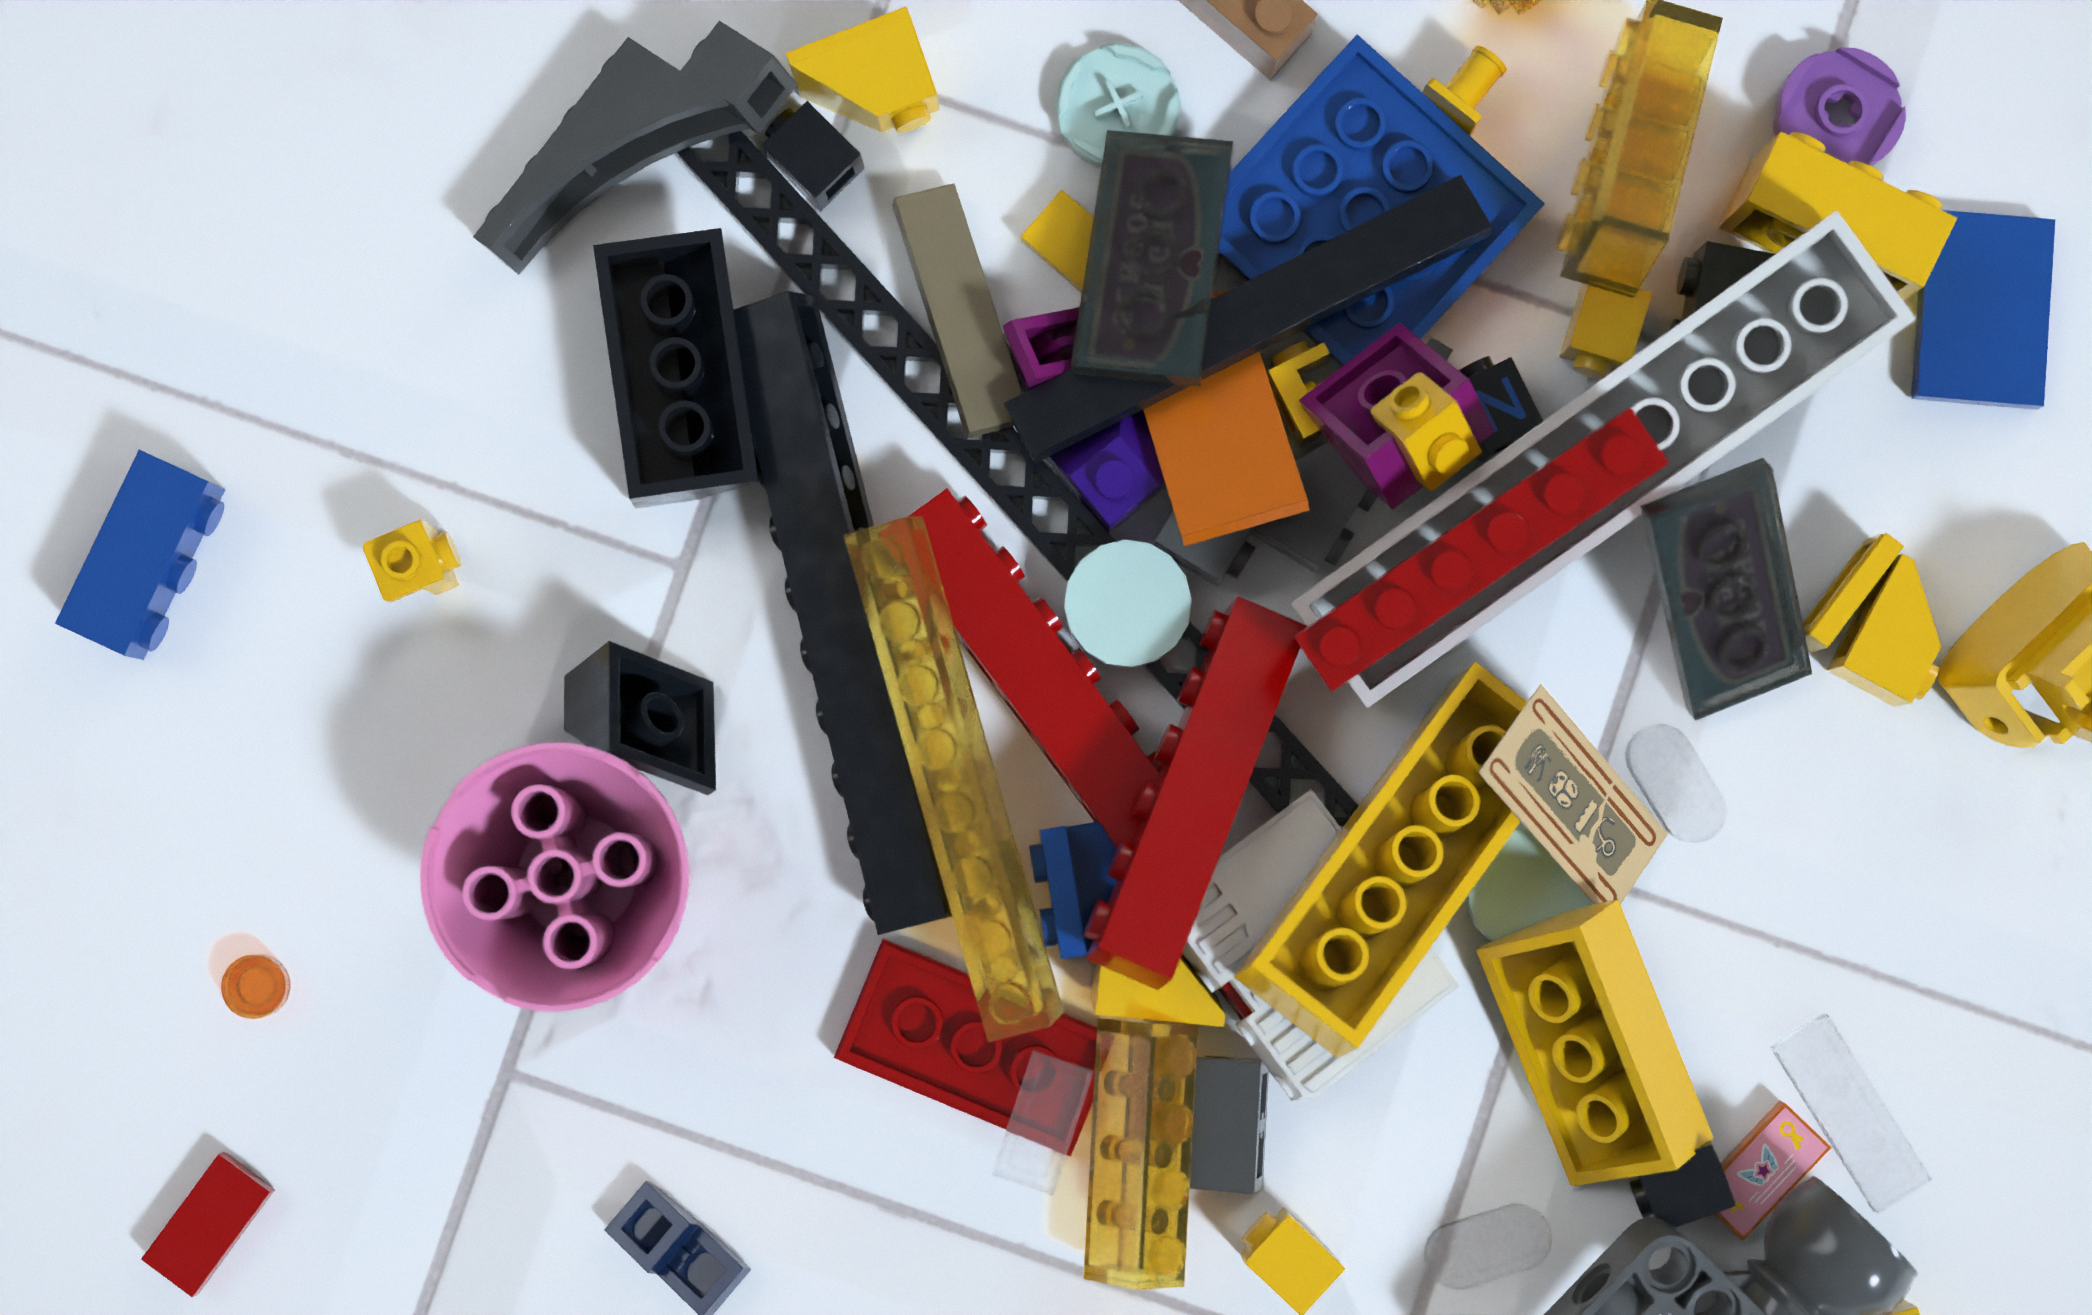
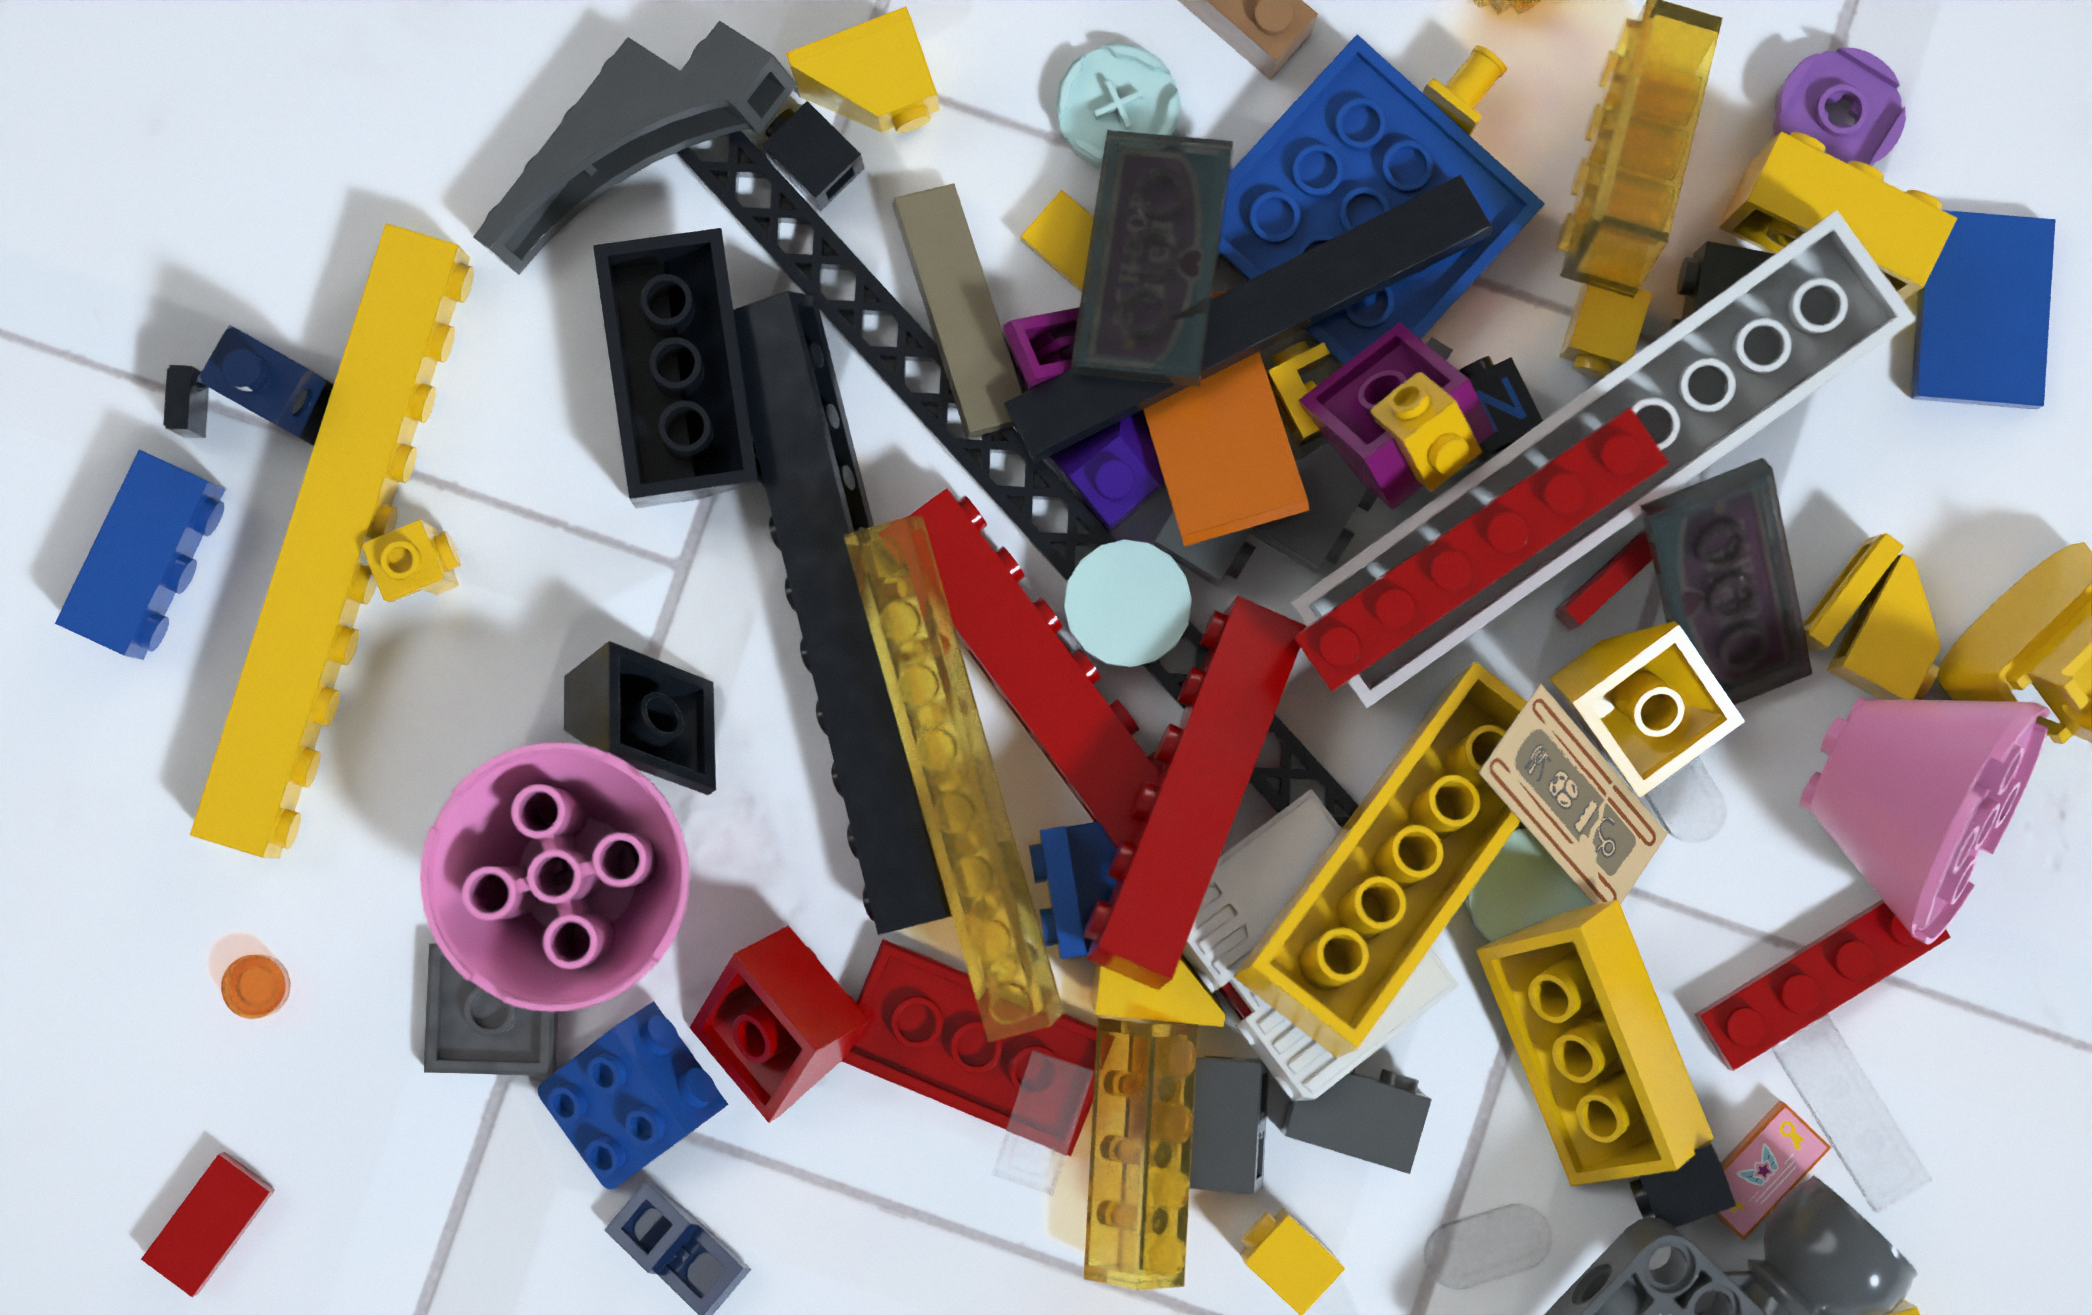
(185, 402): none -> black tile
(267, 383): none -> dark blue torso
(321, 566): none -> yellow brick
(479, 1032): none -> flat silver tile
(630, 1096): none -> blue bracket
(777, 1021): none -> red slope
(1364, 1119): none -> dark grey brick
(1605, 582): none -> red tile
(1647, 702): none -> yellow slope
(1810, 984): none -> red plate
(1921, 793): none -> bright pink cone

